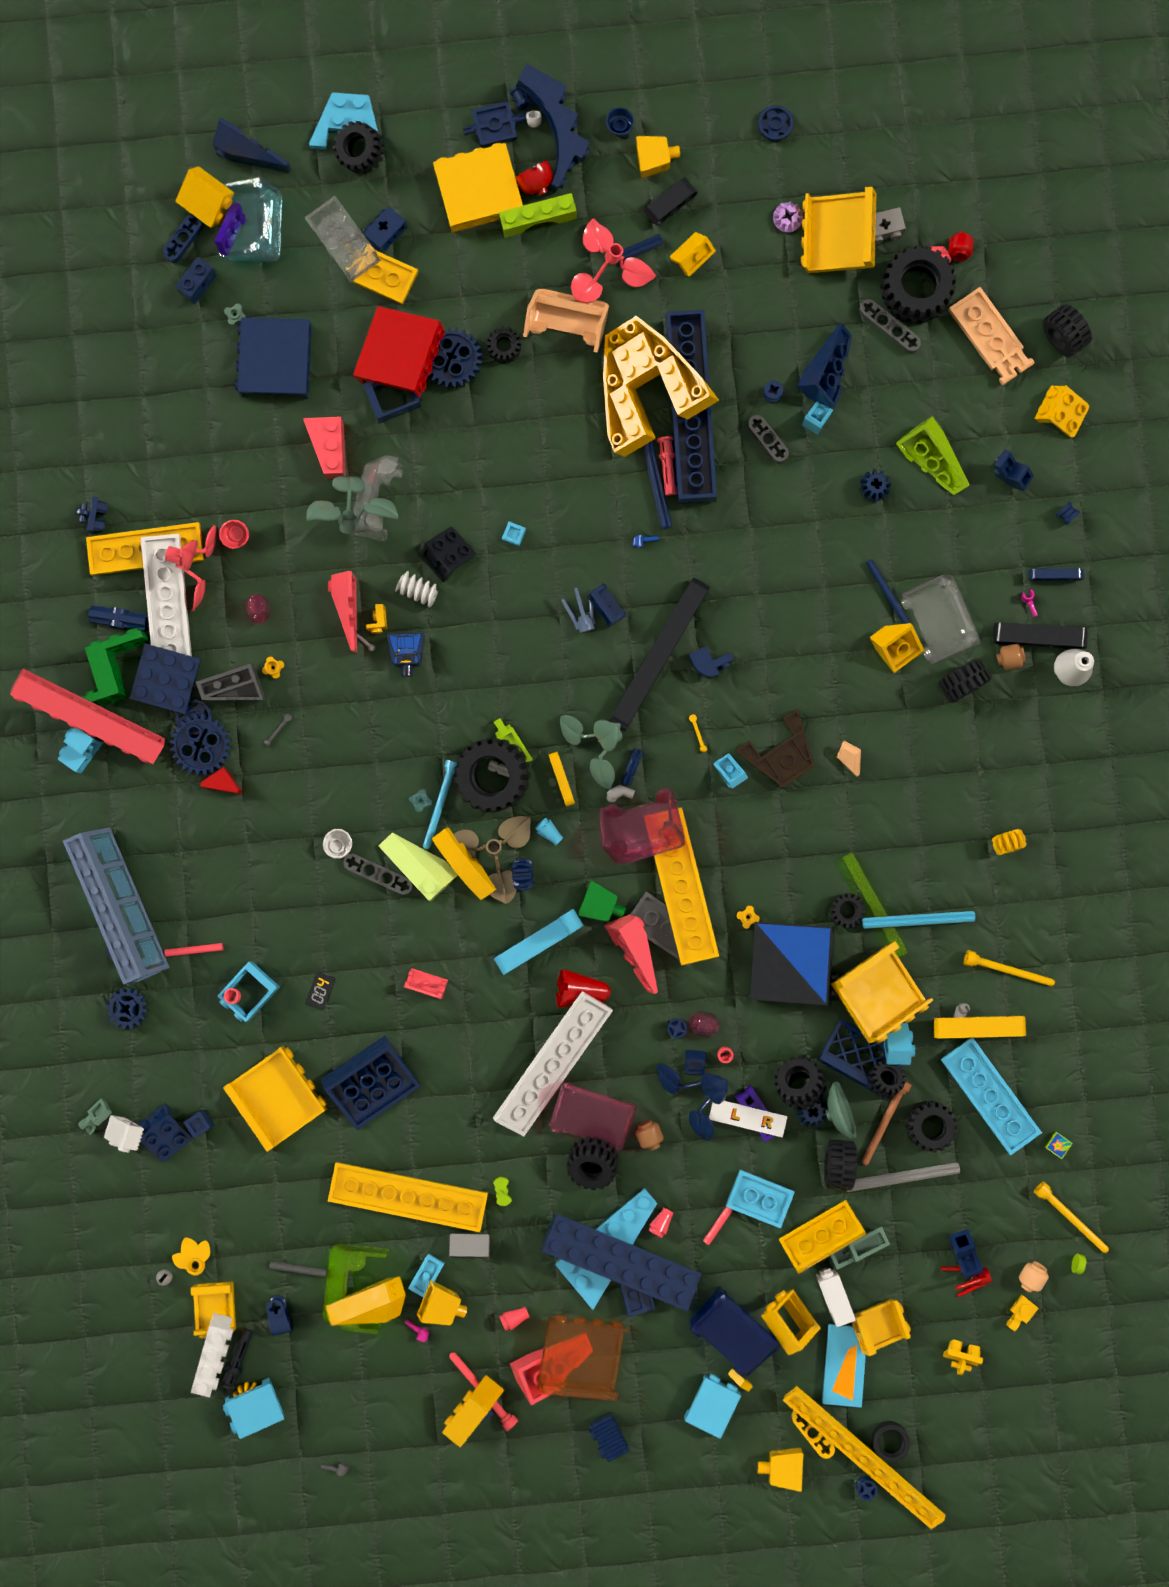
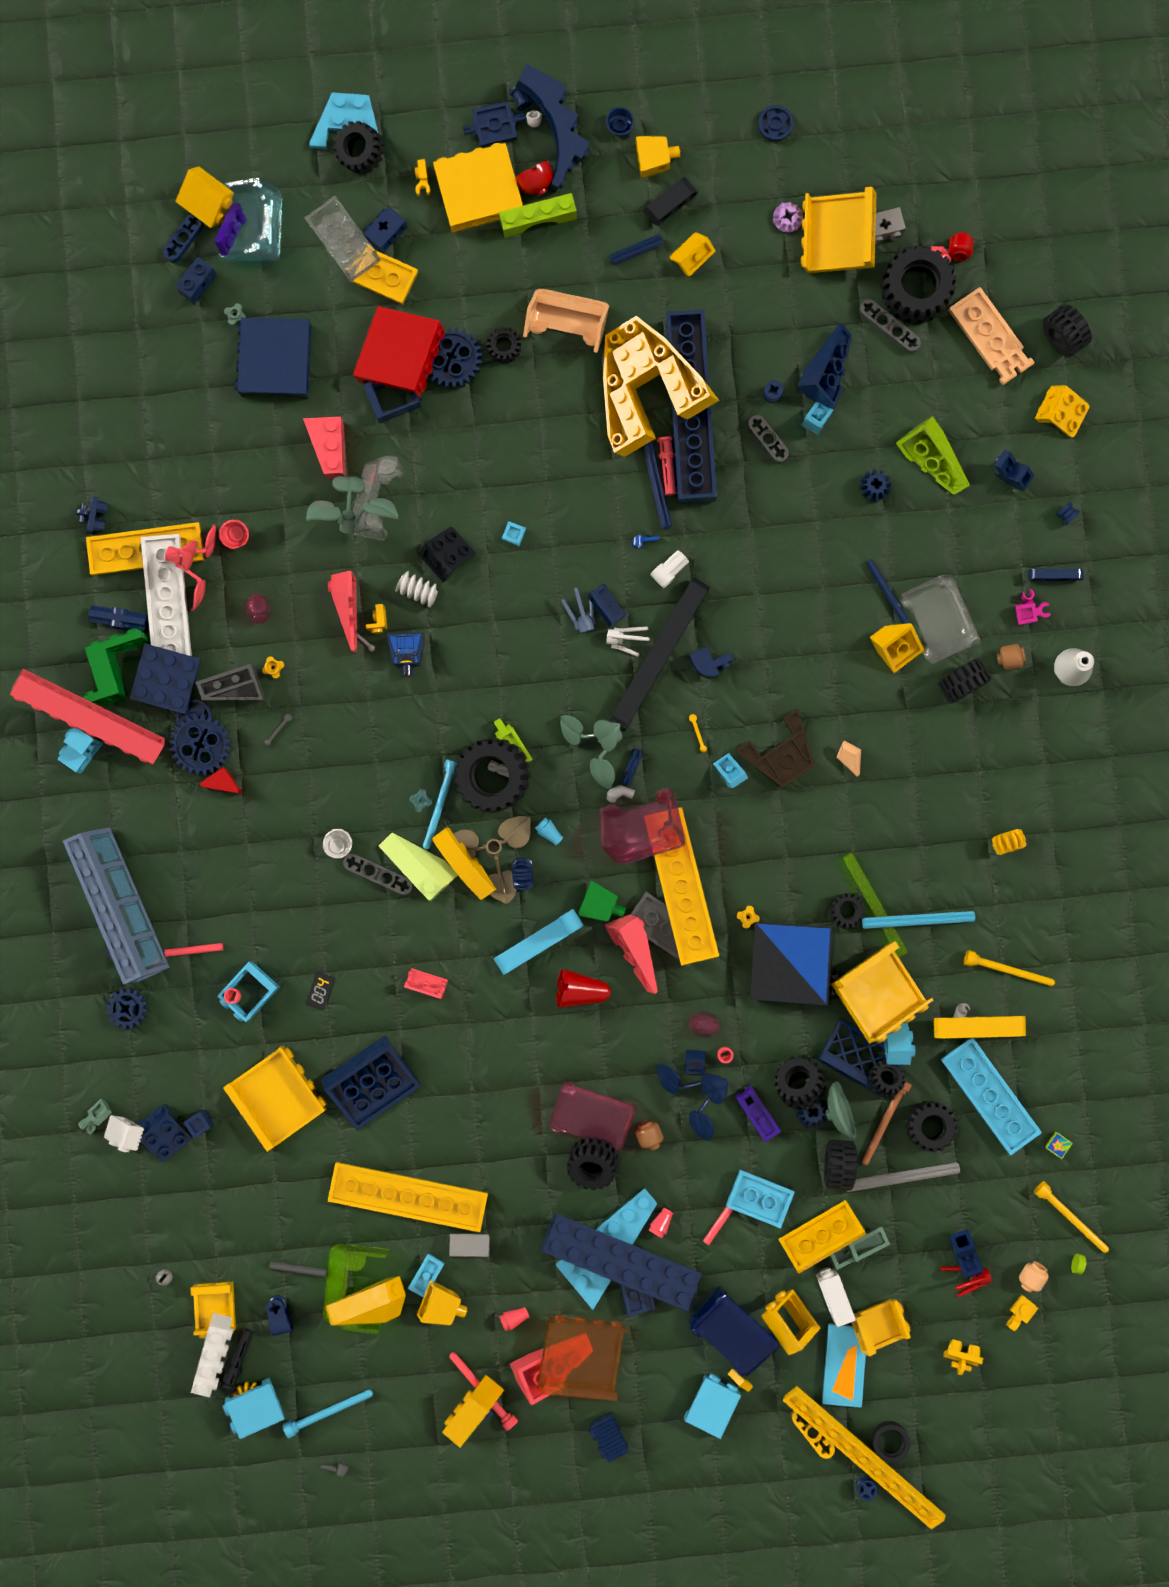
(191, 1253): yellow plate -> none
(232, 144): dark blue wedge -> none
(292, 1427): none -> medium azure piece
(421, 173): none -> yellow plate
(422, 1332): dark pink hand -> none
(501, 1189): lime piece -> none
(552, 1064): white plate -> none
(561, 779): yellow beam -> none
(596, 239): coral plant -> none
(616, 637): none -> white plant
(666, 572): none -> white piece
(678, 1030): dark blue wheel -> none
(748, 1118): white sticker -> none
(784, 1468): yellow torso -> none
(1028, 612): none -> dark pink plate
(1040, 635): black beam -> none

